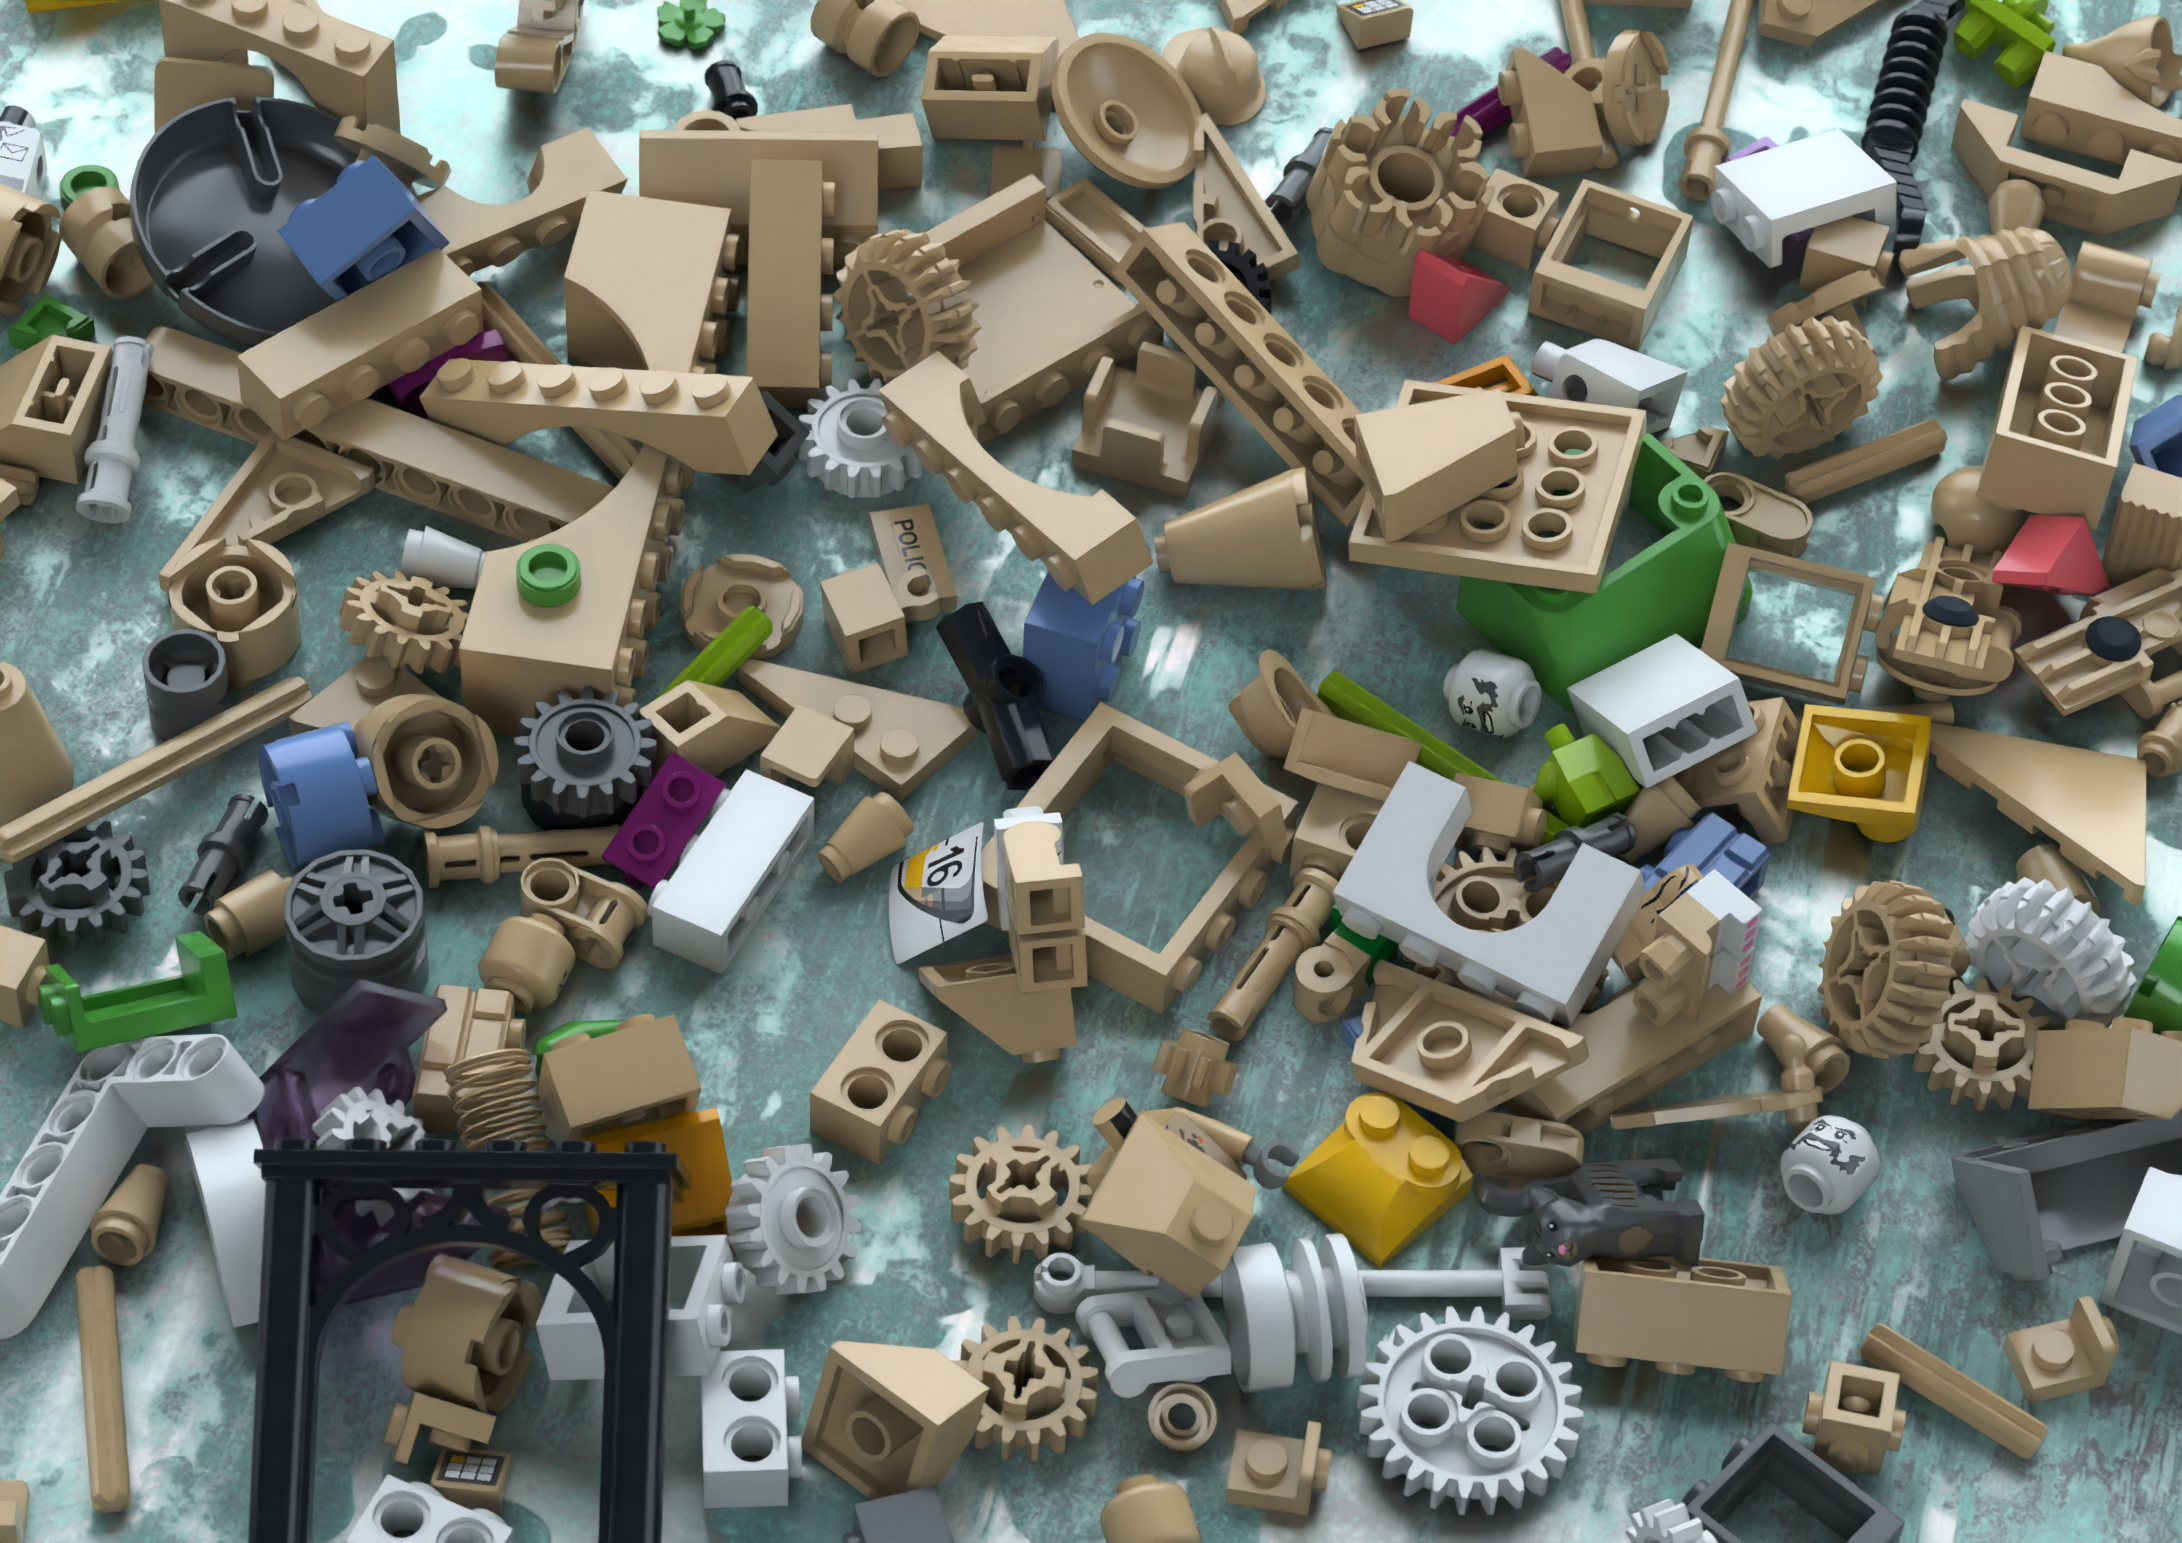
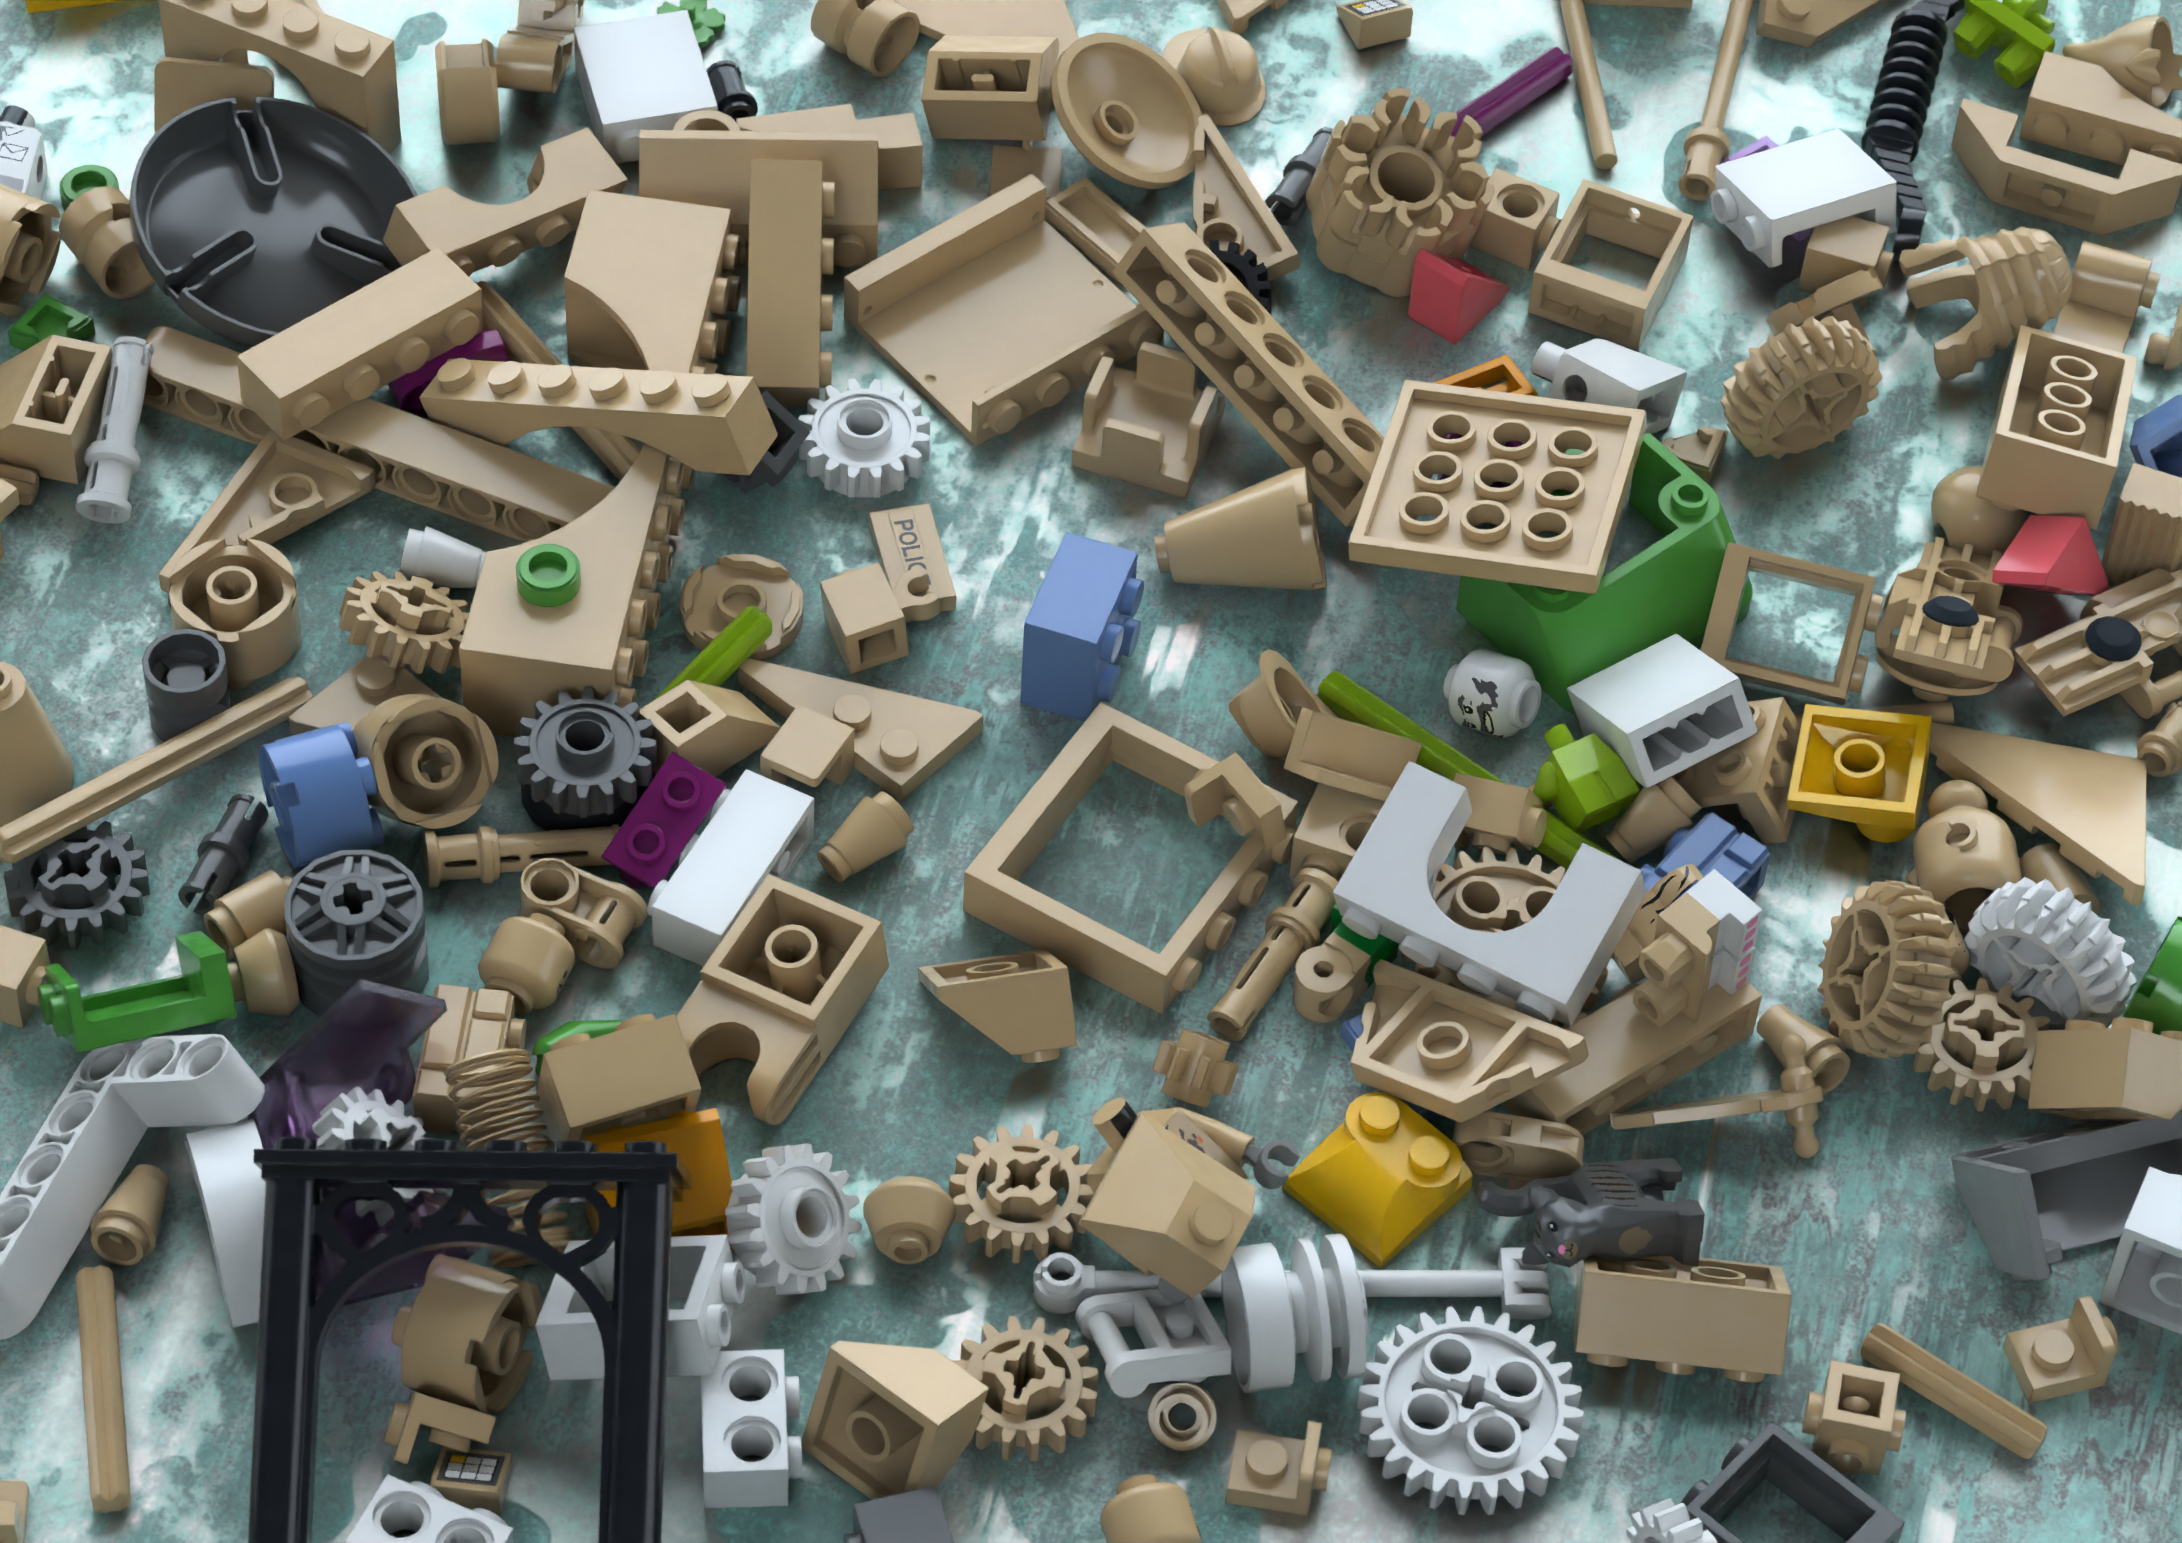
(265, 975): none -> tan cone
(360, 229): medium blue brick -> none
(398, 153): tan tile -> none
(467, 92): none -> tan animal
(640, 78): none -> white brick
(783, 991): none -> tan brick
(870, 1076): tan brick -> none
(905, 304): tan gear -> none
(908, 1218): none -> tan cone
(937, 894): sticker -> none
(999, 694): black piece -> none
(1040, 901): tan hips -> none
(1080, 538): tan arch -> none
(1435, 457): tan slope -> none
(1551, 117): tan slope -> none
(1554, 858): dark grey pin -> none
(1629, 86): tan tile -> none
(1766, 516): tan piece -> none
(1829, 1165): white head -> none
(1865, 461): tan axle -> none
(1963, 850): none -> tan piece
(2016, 205): tan cone -> none

